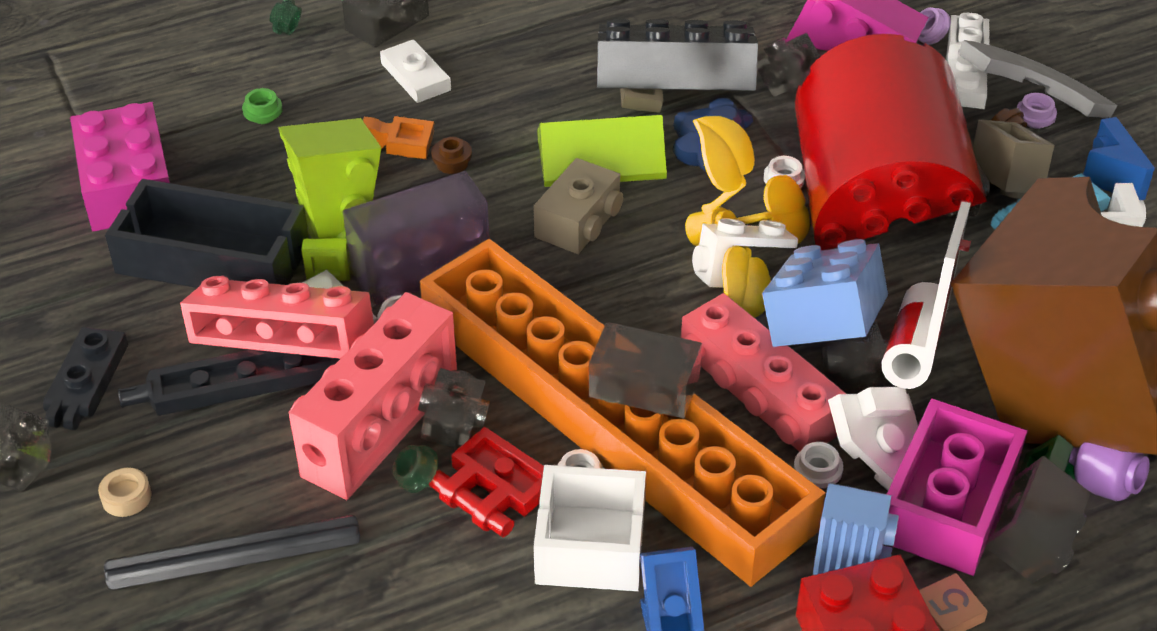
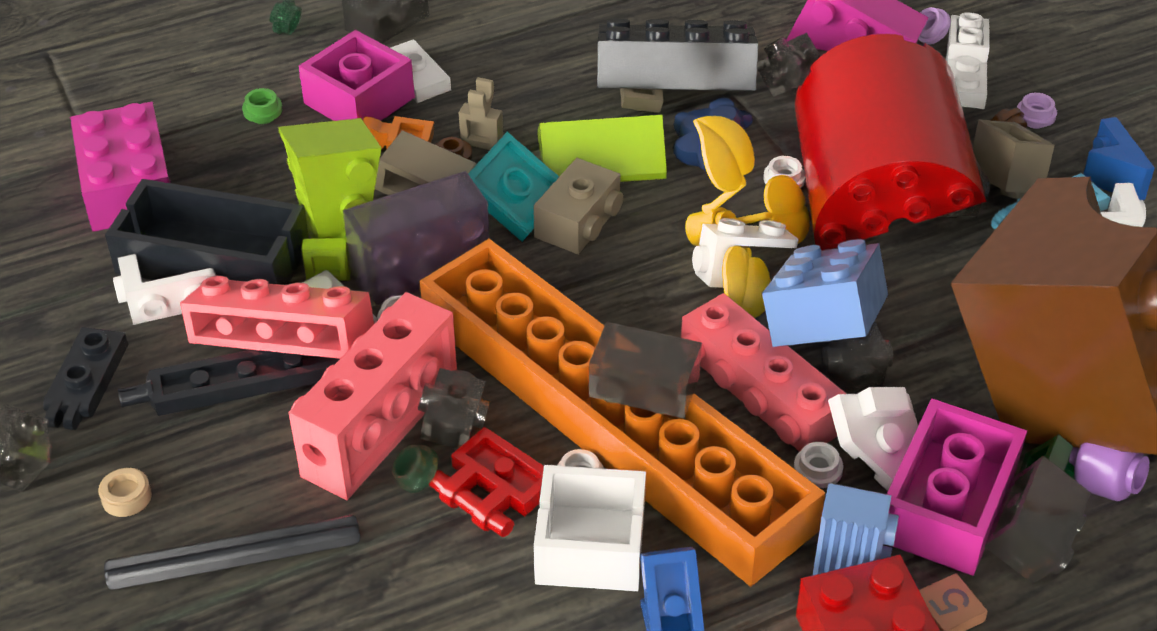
(154, 298): none -> white bracket
(357, 79): none -> dark pink brick
(416, 162): none -> dark tan brick
(479, 122): none -> dark tan plate
(512, 184): none -> teal plate
(922, 317): white door -> none
(1017, 67): light grey tile -> none

